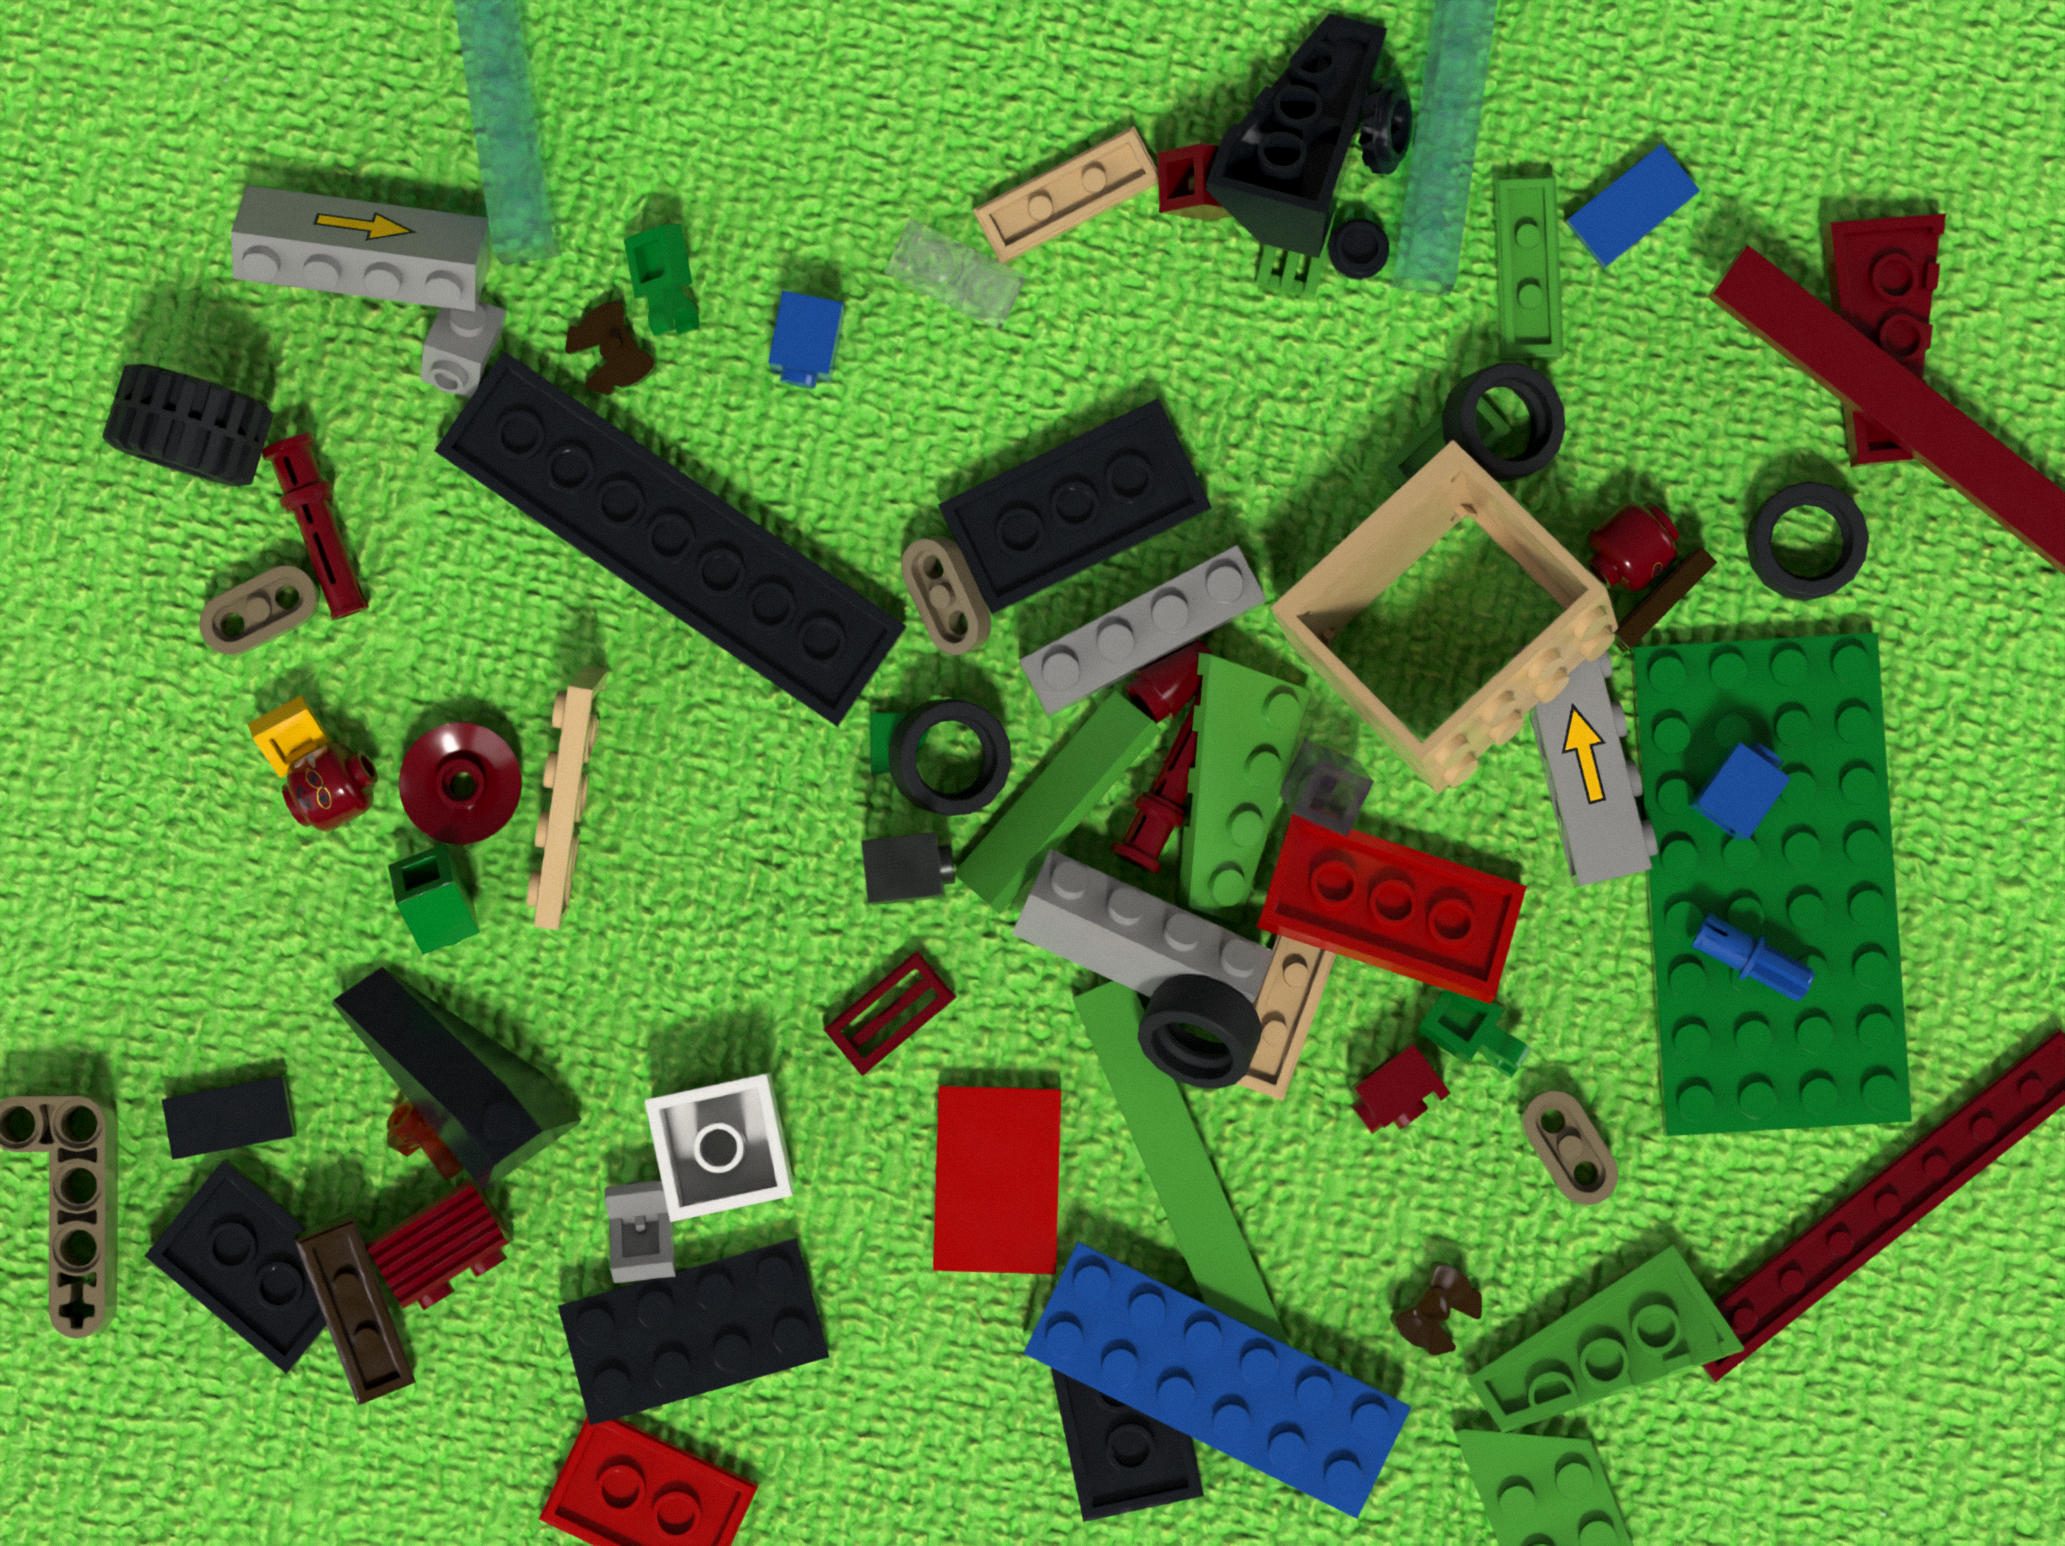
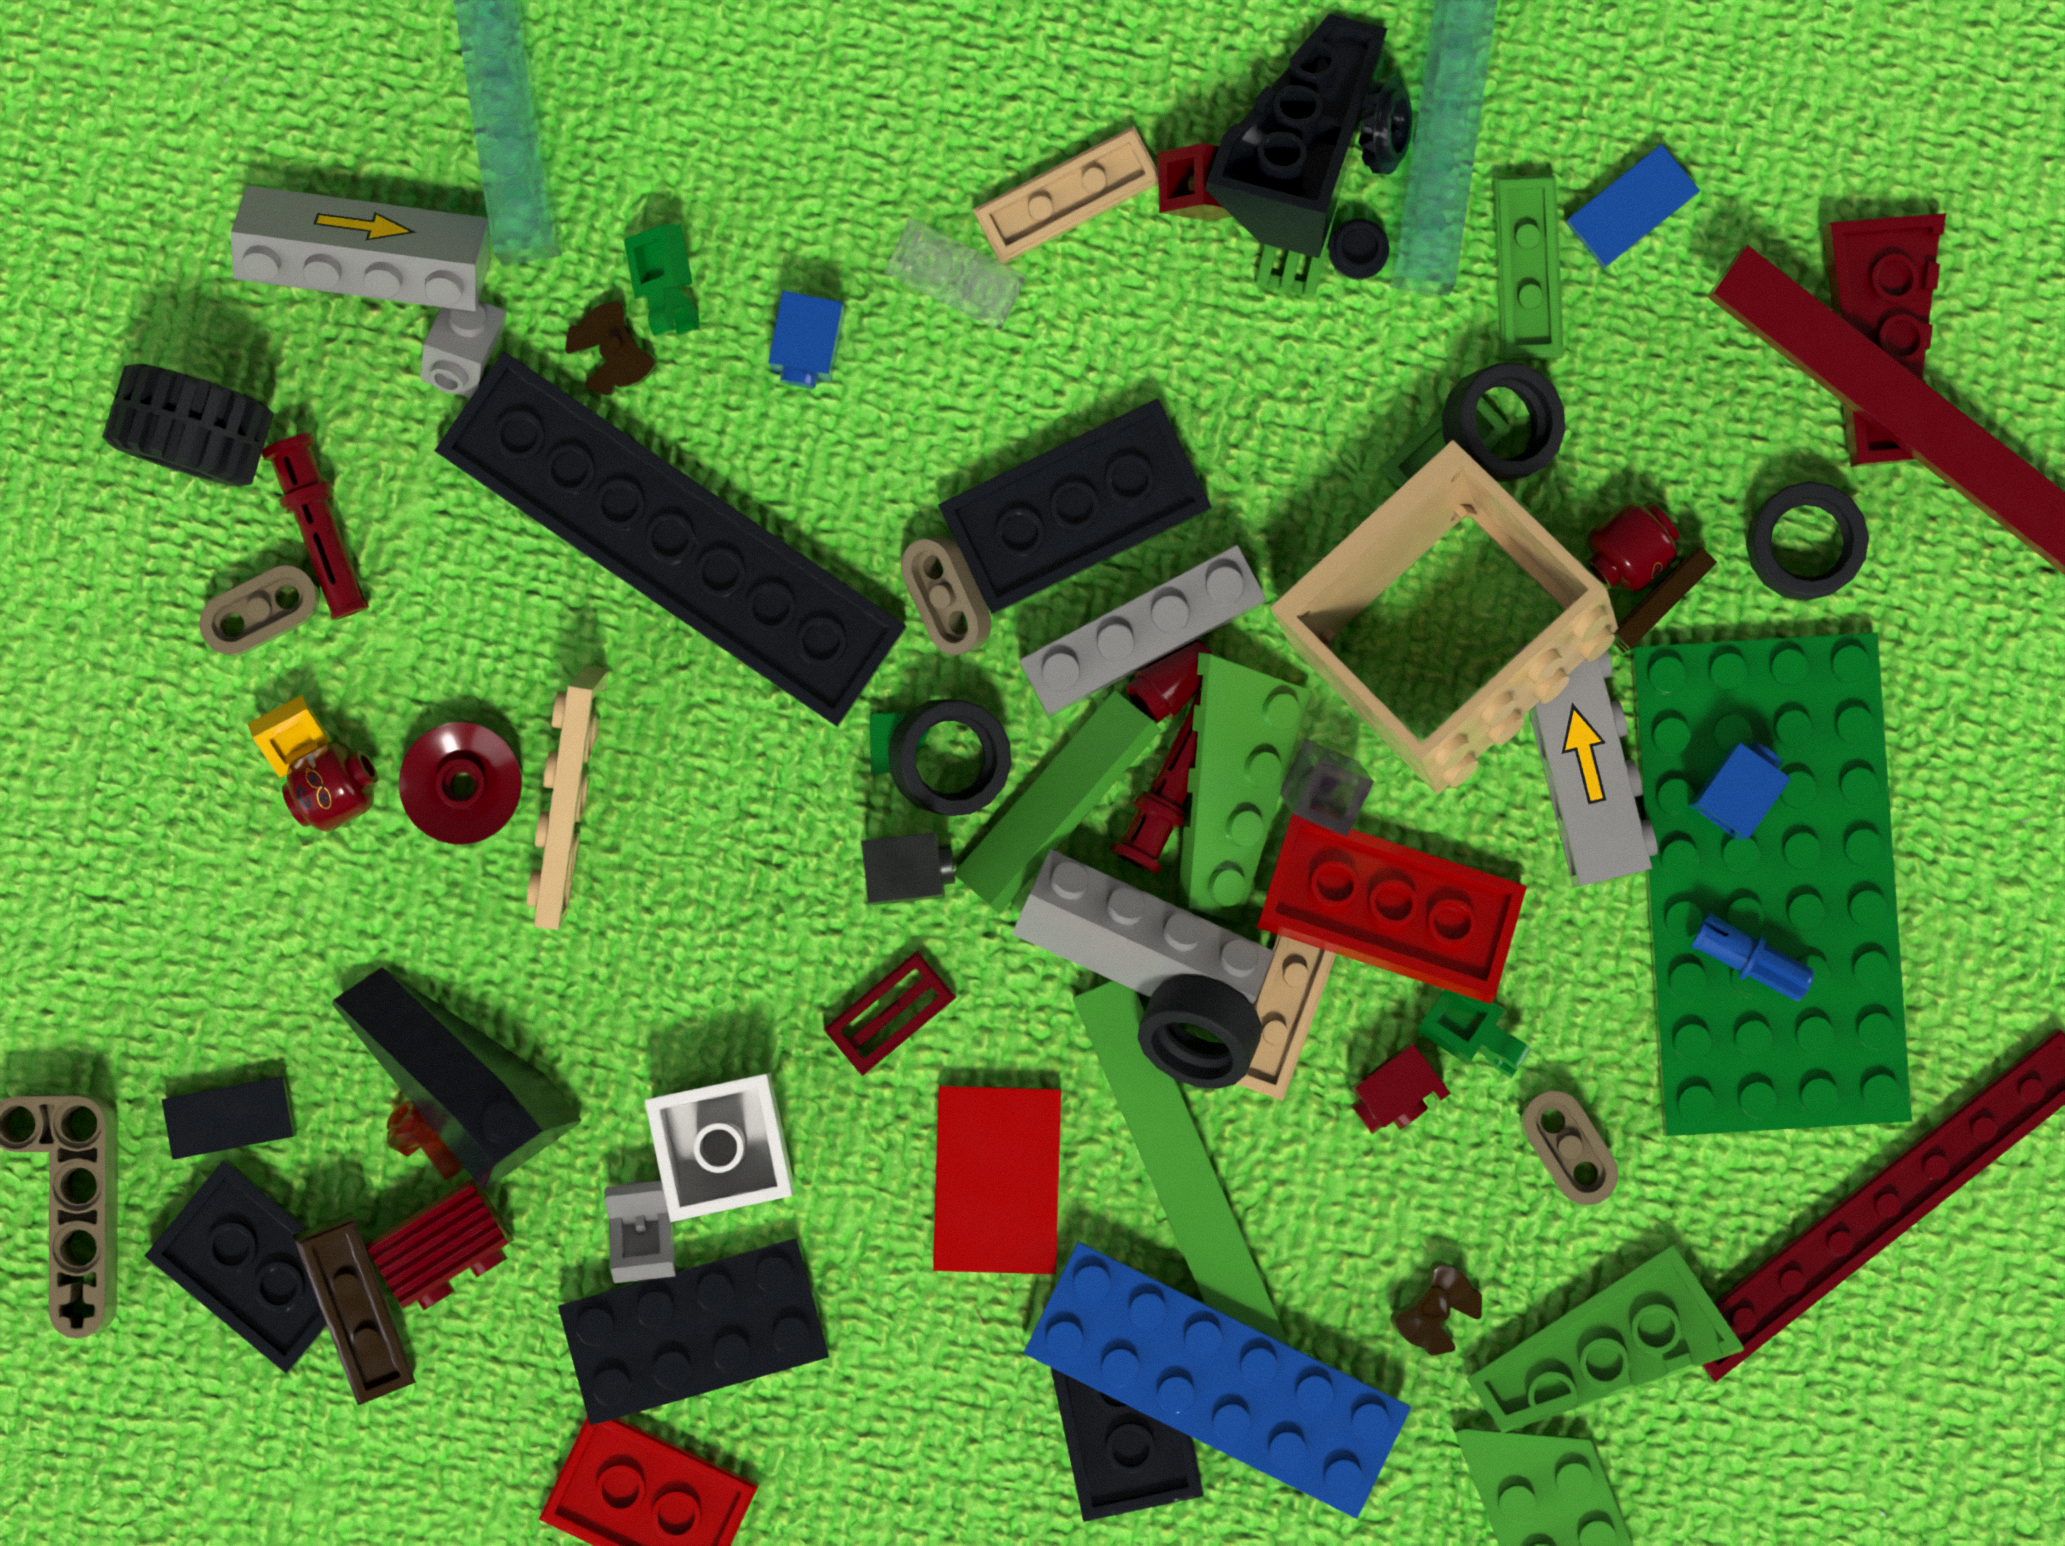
(433, 899): green brick -> none

